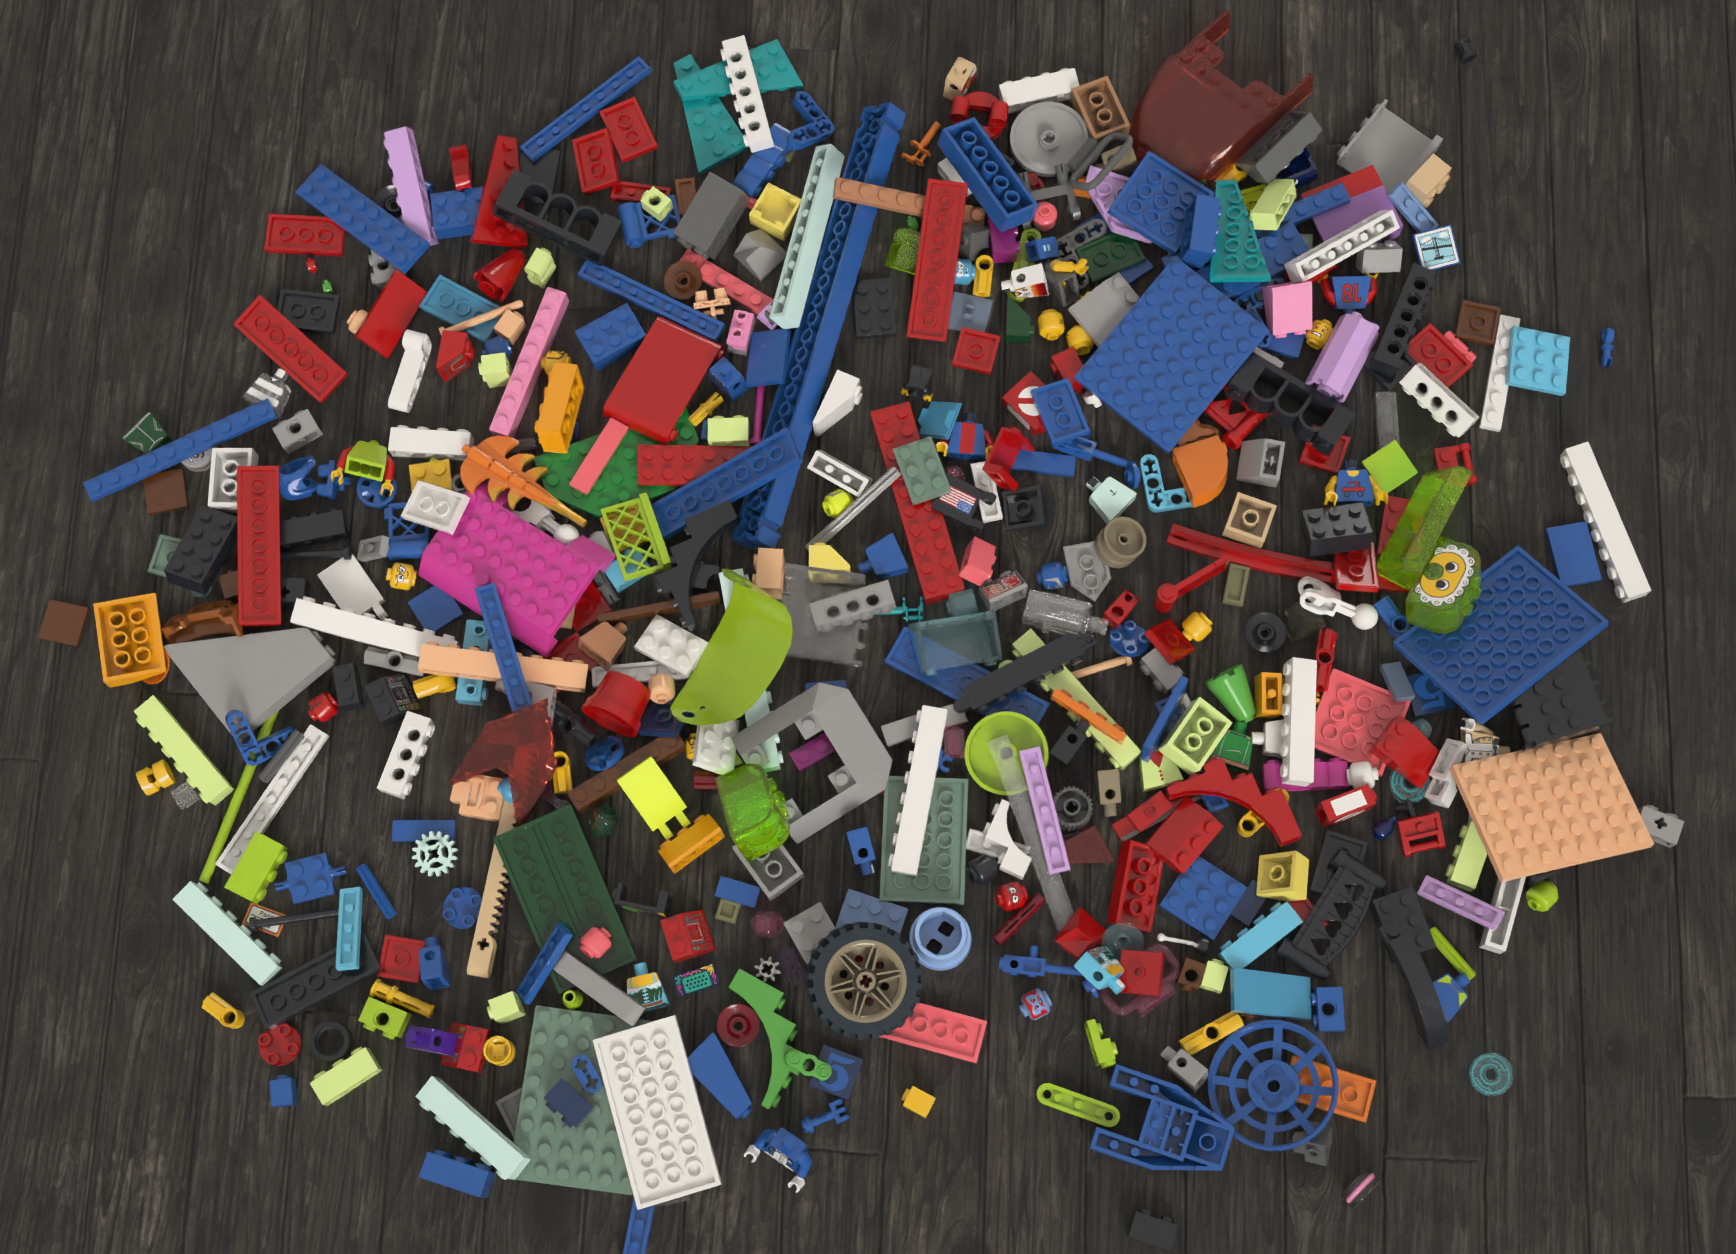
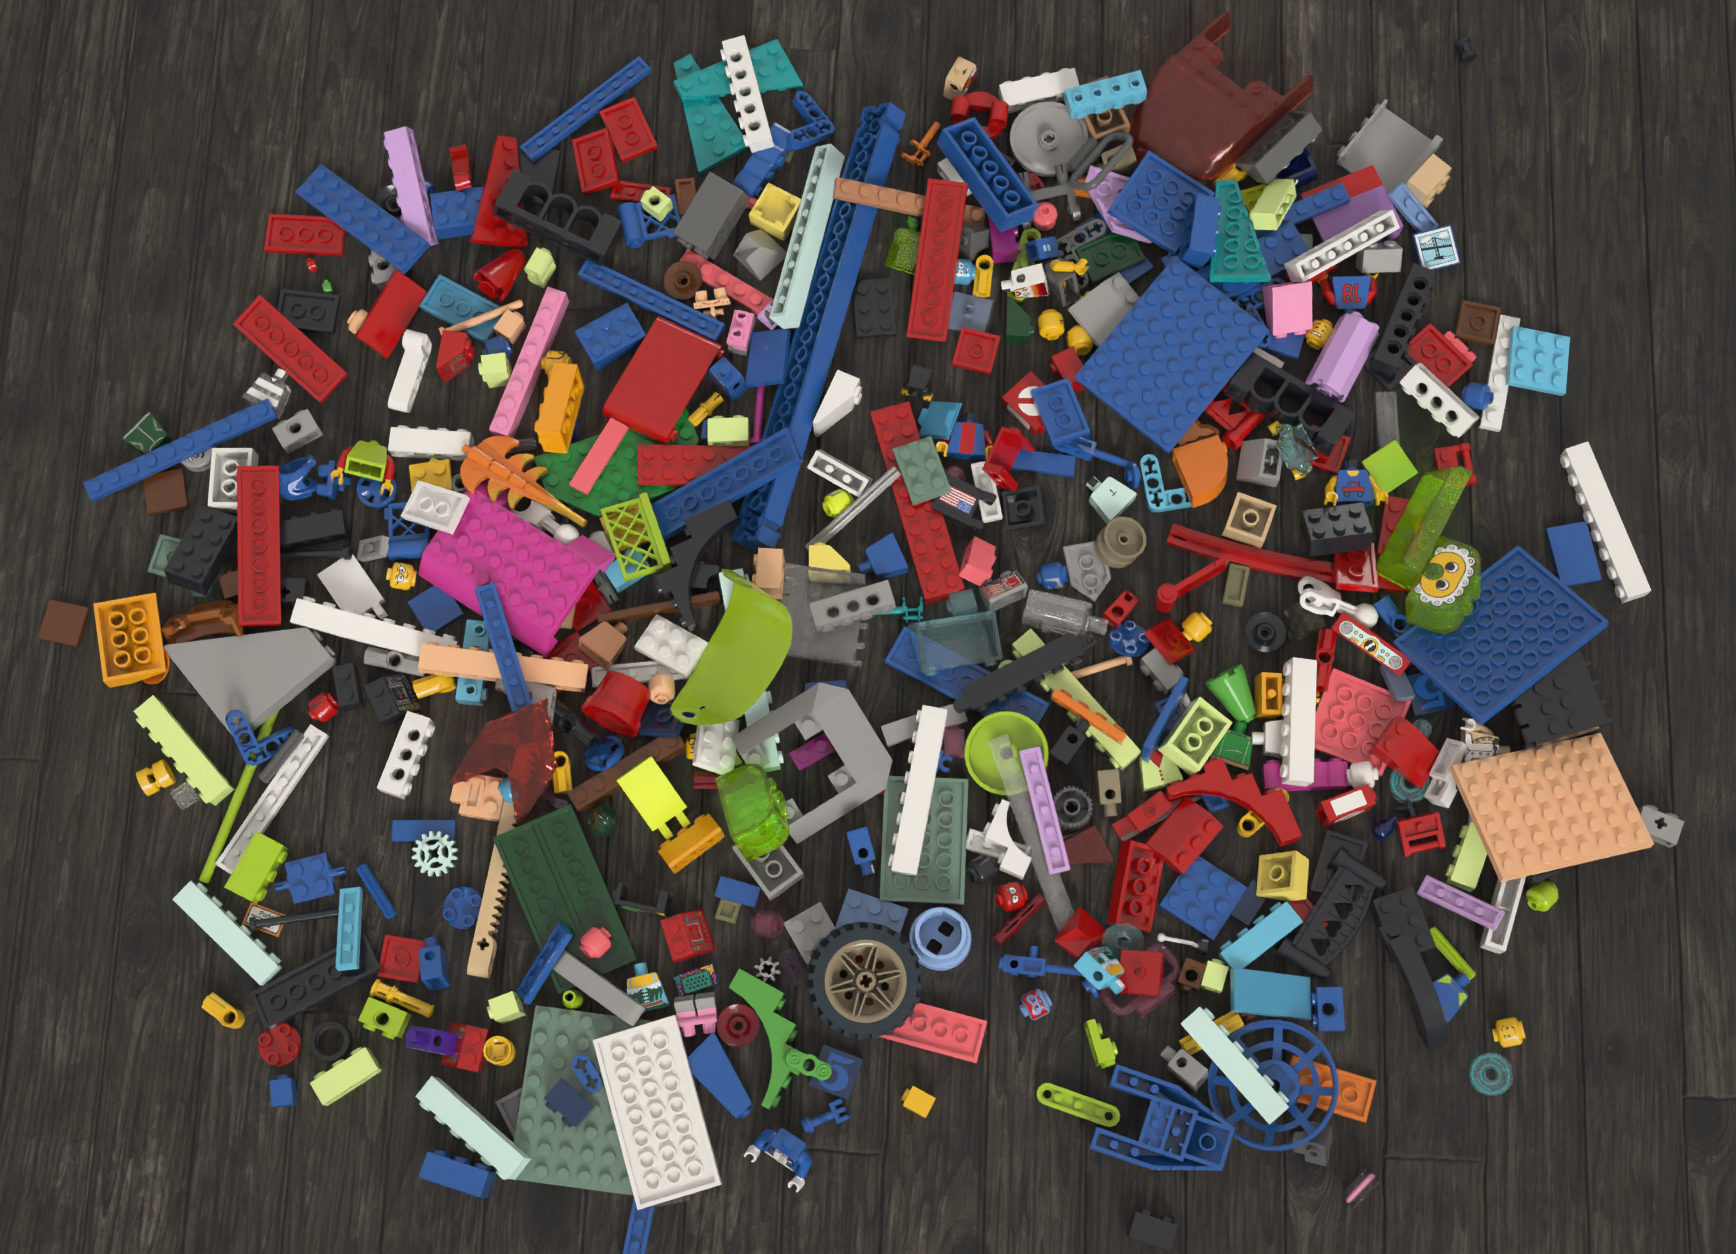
(705, 1014): none -> hips
(1091, 399): white tile -> none
(1105, 95): none -> medium azure brick
(1234, 1065): none -> light aqua brick
(1294, 448): none -> clear light blue torso
(1371, 643): none -> tile
(1477, 396): none -> blue head
(1509, 1032): none -> yellow head
(1607, 338): blue piece -> none

